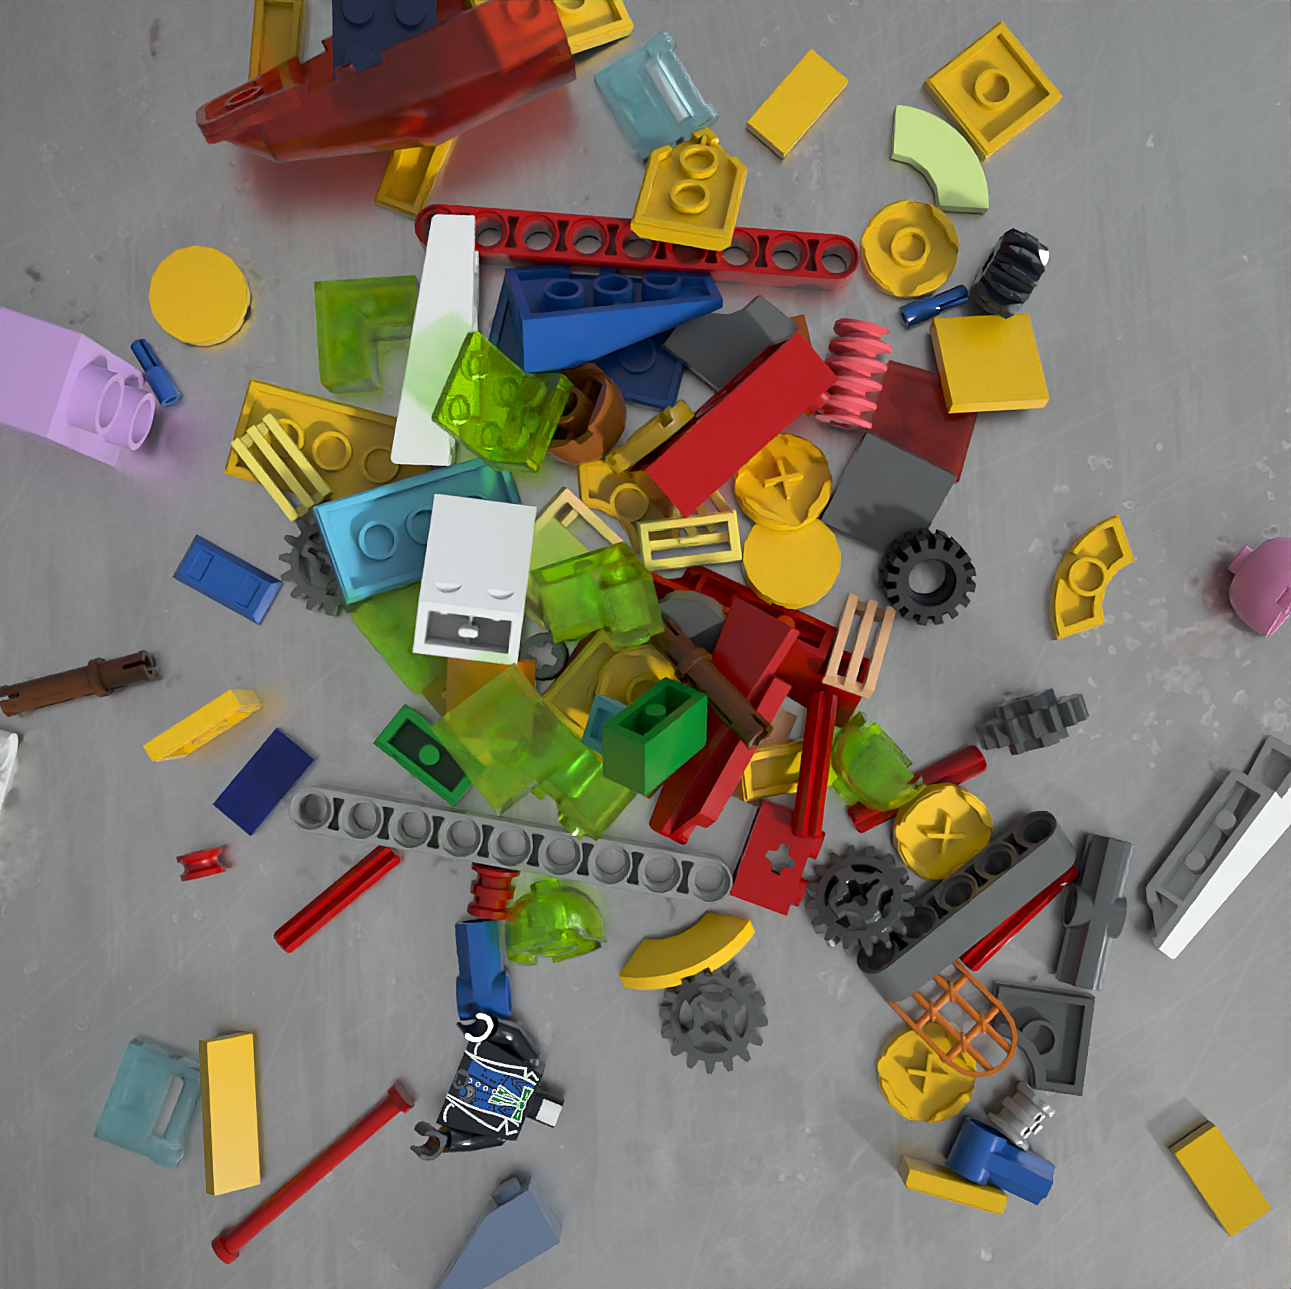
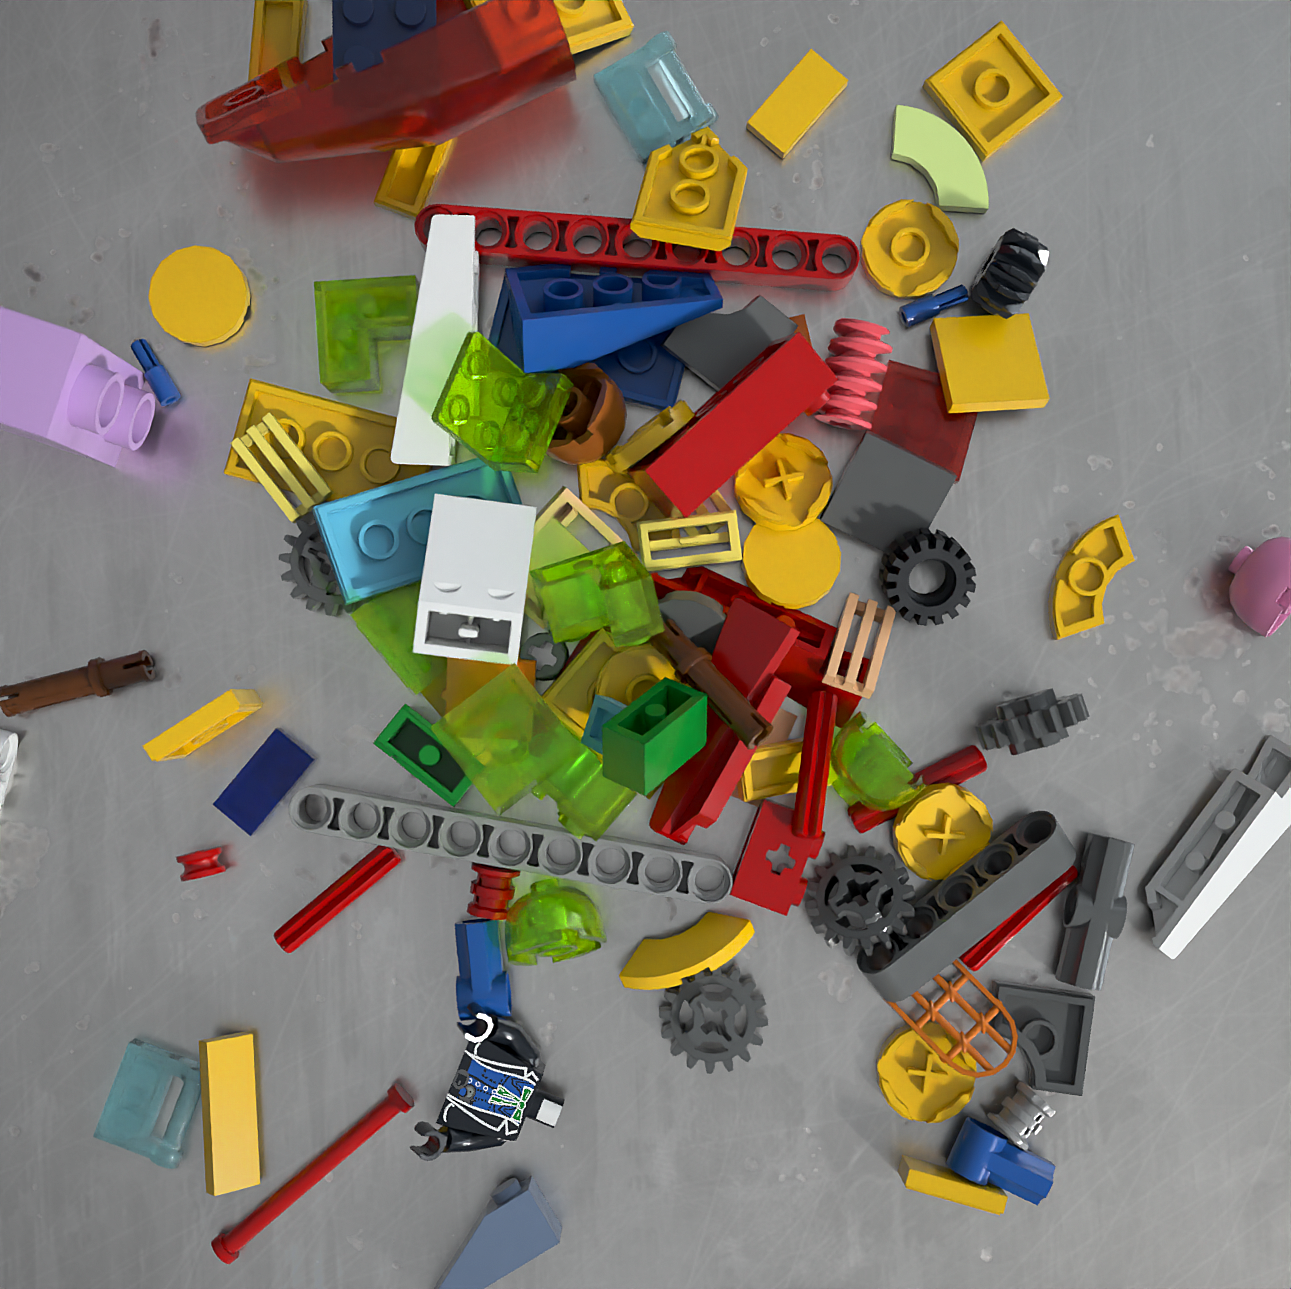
(227, 579): blue tile -> none
(1220, 1178): yellow tile -> none

